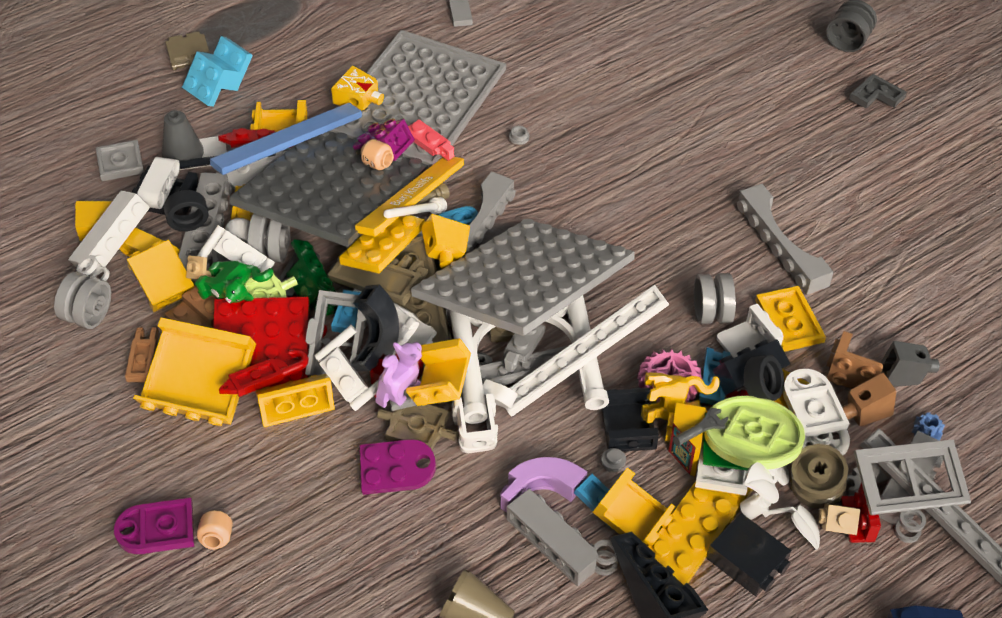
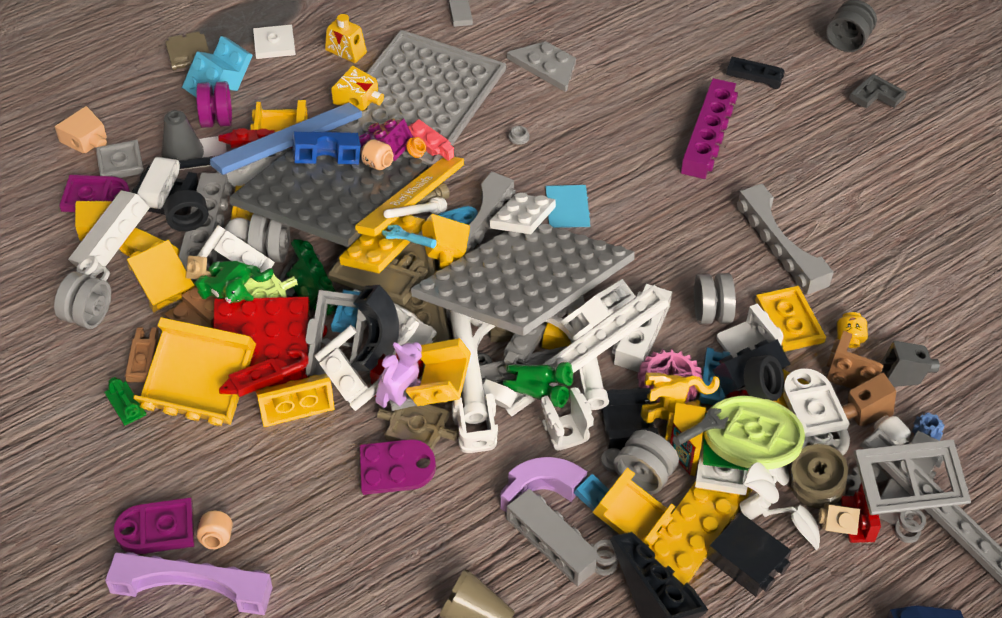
(82, 131): none -> light nougat torso
(90, 189): none -> magenta plate
(122, 400): none -> green hinge
(136, 573): none -> lavender arch
(211, 104): none -> magenta wheel
(274, 41): none -> white plate
(340, 145): none -> blue arch
(345, 39): none -> yellow torso
(398, 233): none -> medium azure piece
(416, 147): none -> light orange plate
(523, 213): none -> white plate
(535, 381): none -> green piece
(545, 62): none -> light grey wing
(554, 337): none -> yellow piece
(570, 207): none -> medium azure window
(577, 421): none -> white piece
(601, 307): none -> white hinge
(637, 344): none -> white brick
(649, 458): none -> light grey wheel
(708, 129): none -> magenta brick
(756, 72): none -> black plate
(854, 324): none -> yellow head
(894, 429): none -> white head

